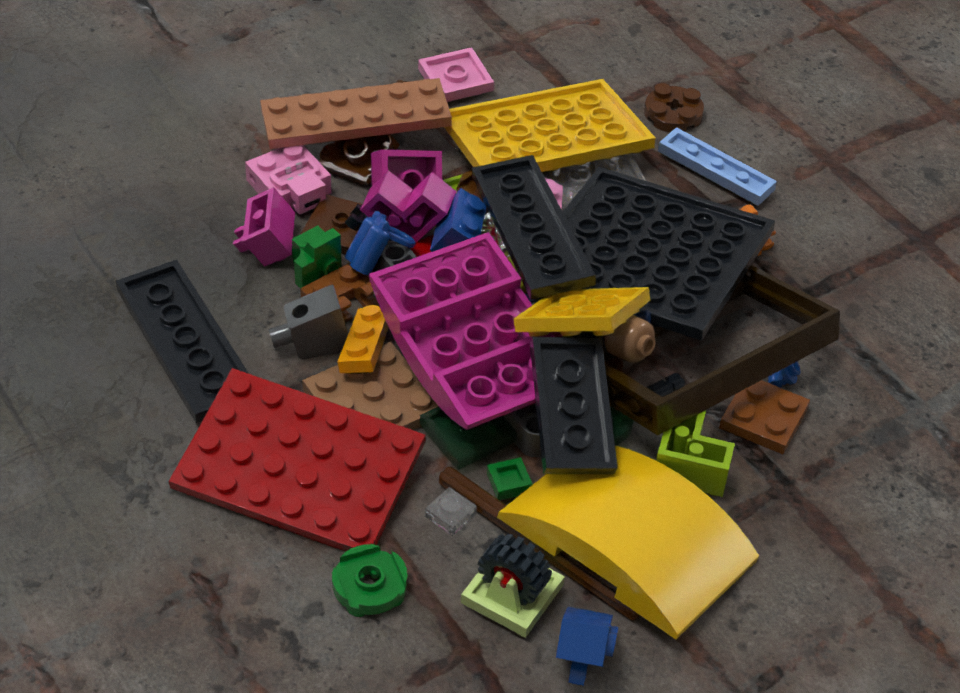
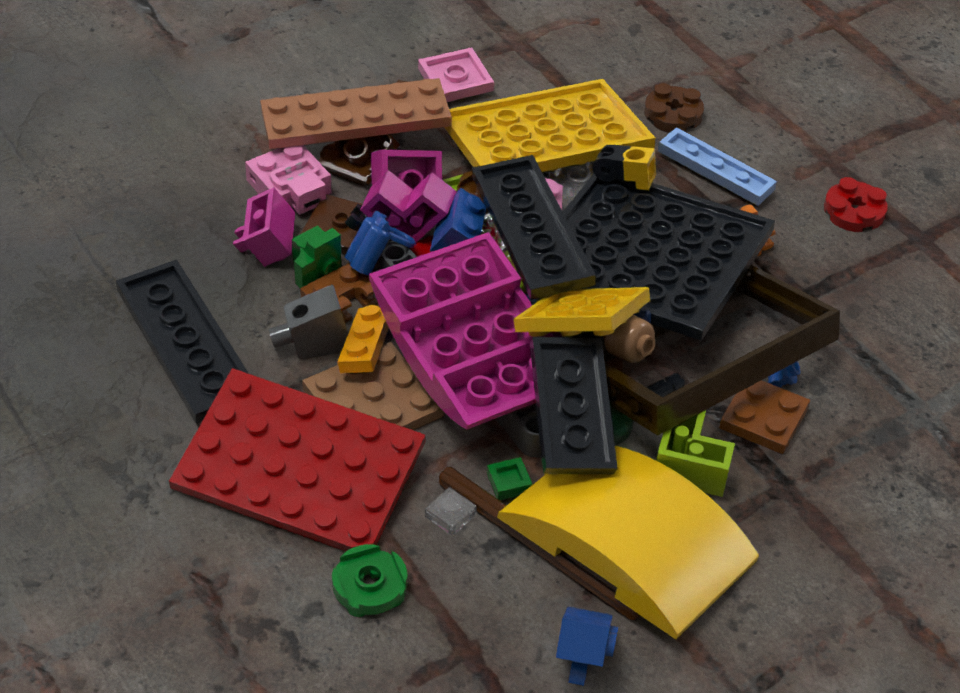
(468, 445): clear green plate -> none
(512, 584): plate -> none
(626, 164): none -> leg
(870, 202): none -> red plate

